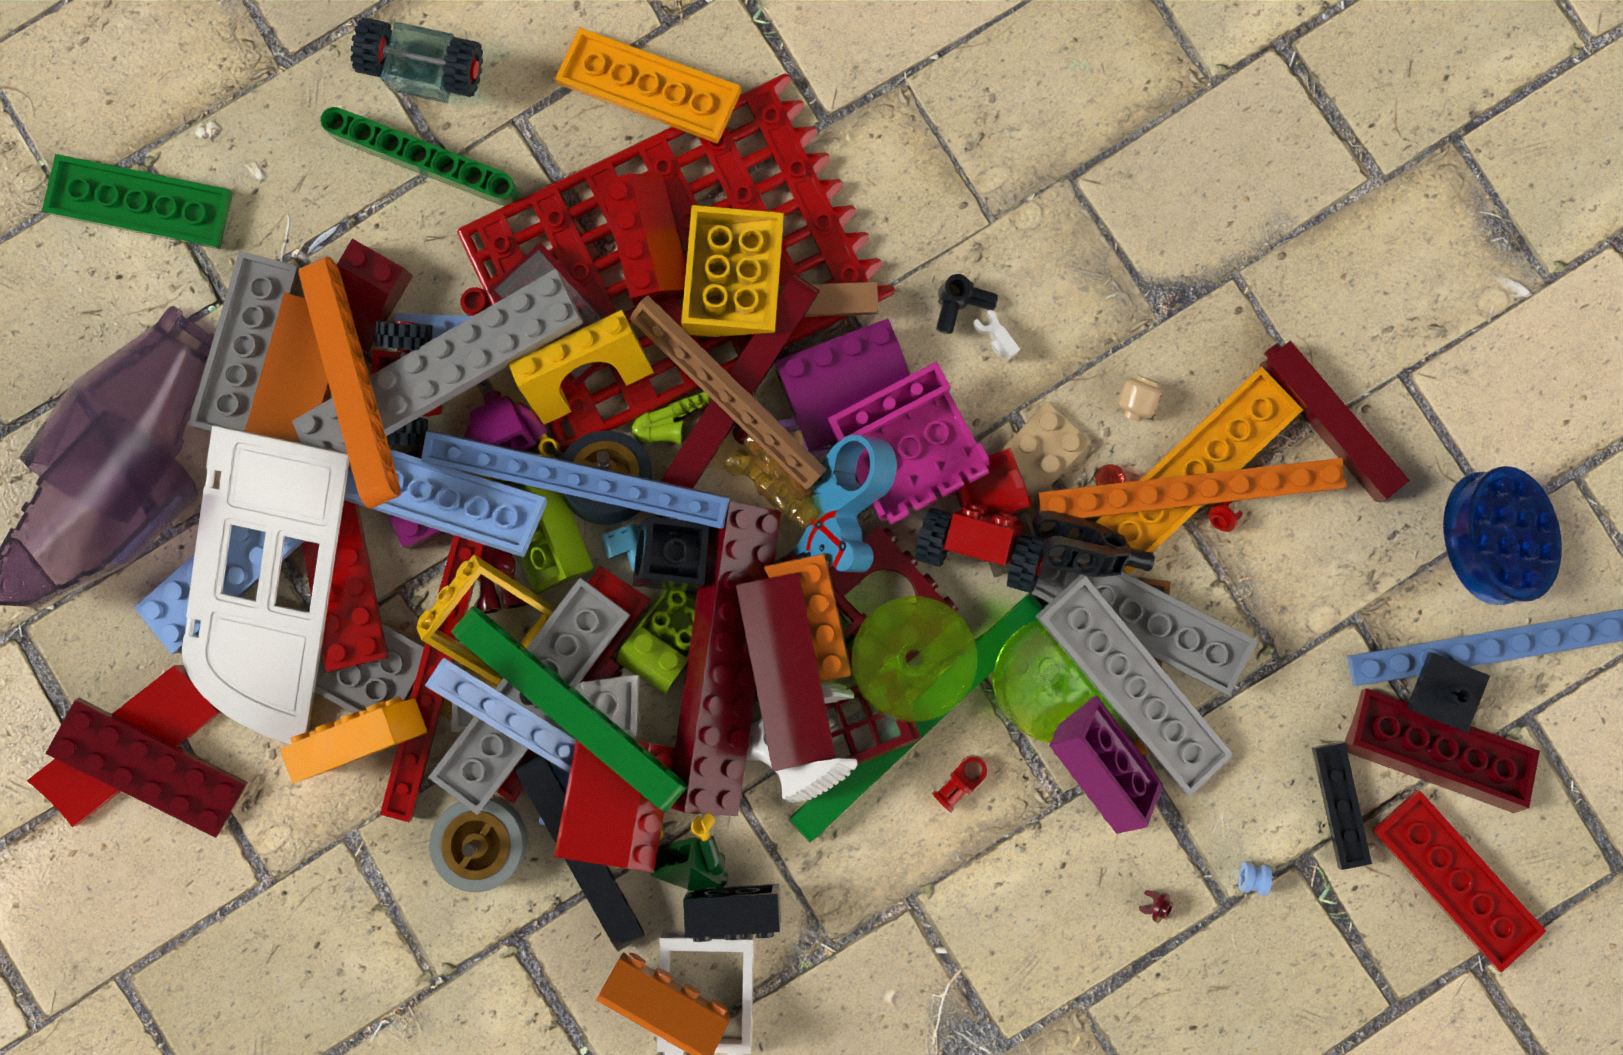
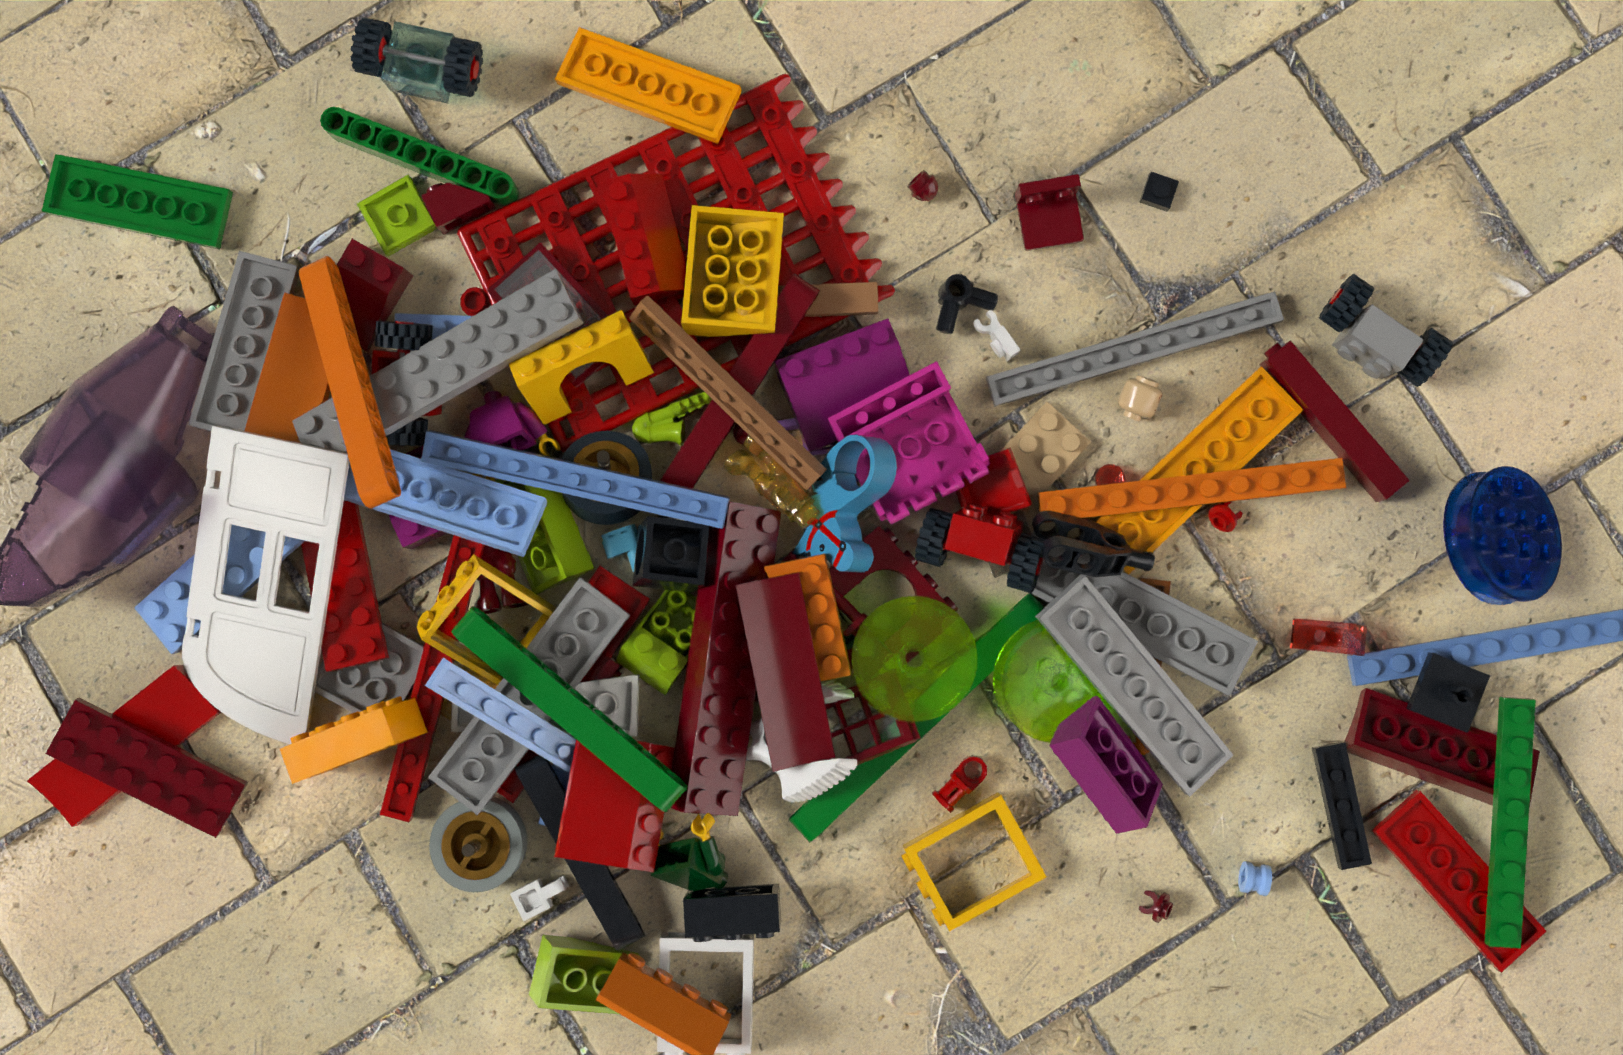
(397, 215): none -> lime tile
(455, 205): none -> dark red slope
(535, 897): none -> white plate
(572, 974): none -> lime slope
(923, 186): none -> dark red plate
(926, 885): none -> yellow window
(1049, 212): none -> dark red bracket
(1134, 349): none -> light grey plate
(1159, 191): none -> black plate
(1328, 637): none -> clear red slope
(1379, 340): none -> brick
(1510, 822): none -> green plate

